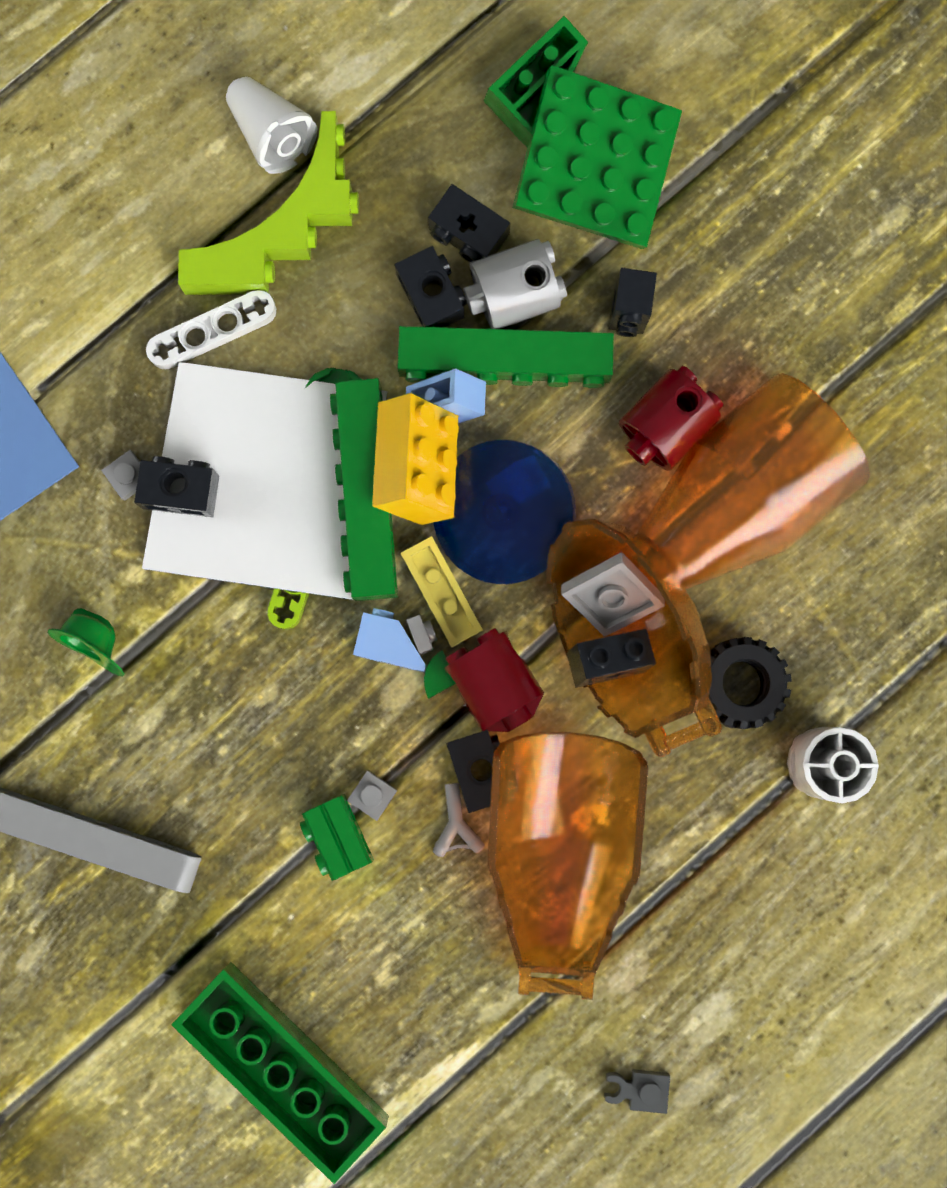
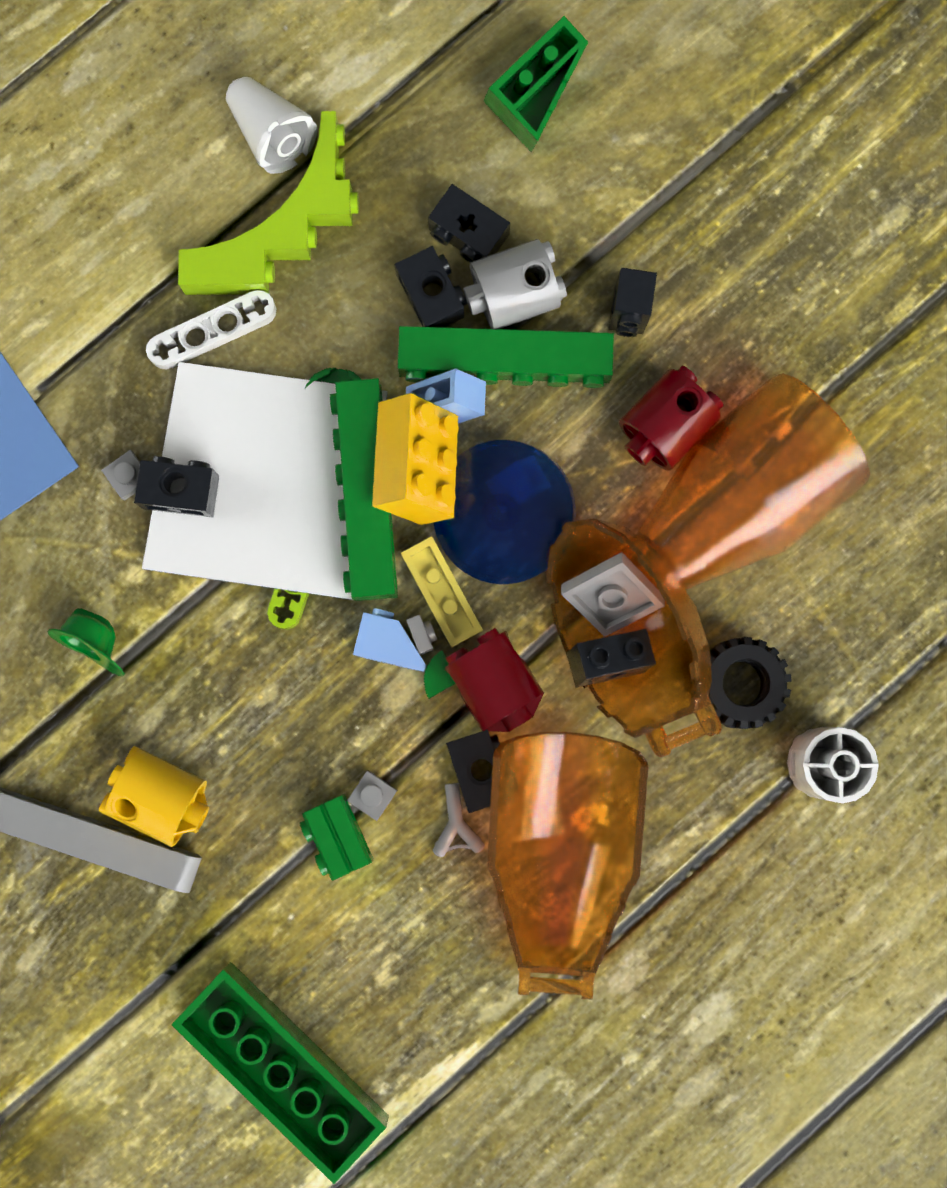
(155, 797): none -> yellow cylinder
(597, 158): green plate -> none
(646, 1090): dark grey plate -> none

